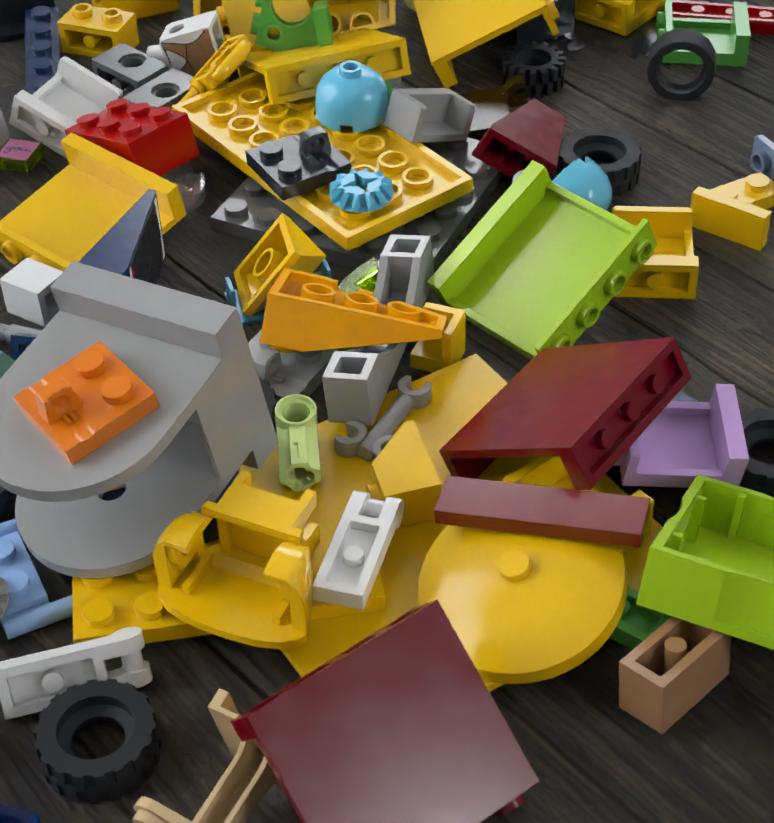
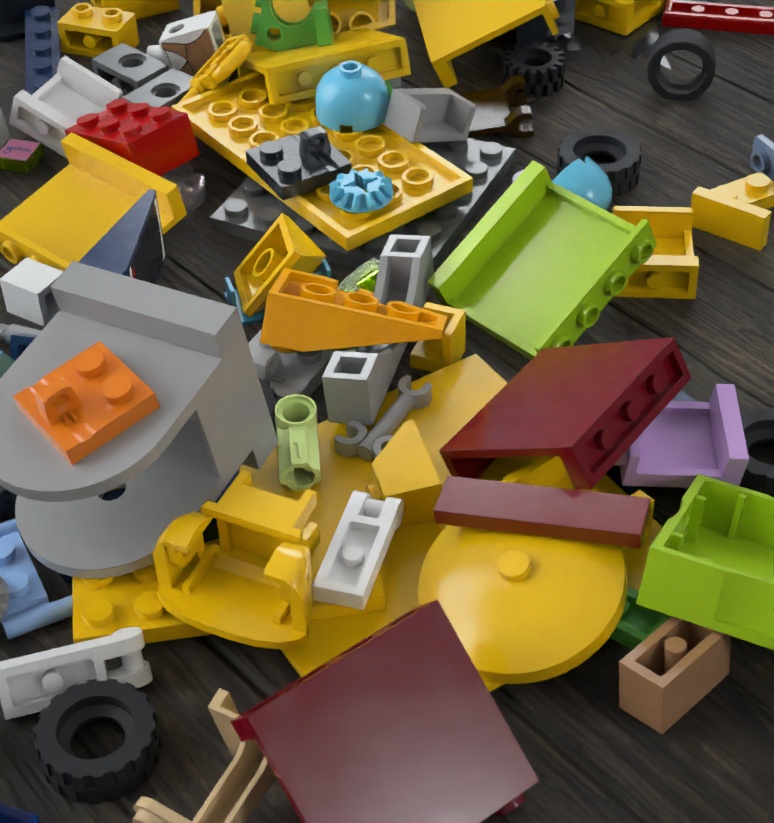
(523, 136): dark red slope -> none
(728, 37): bright green panel -> none

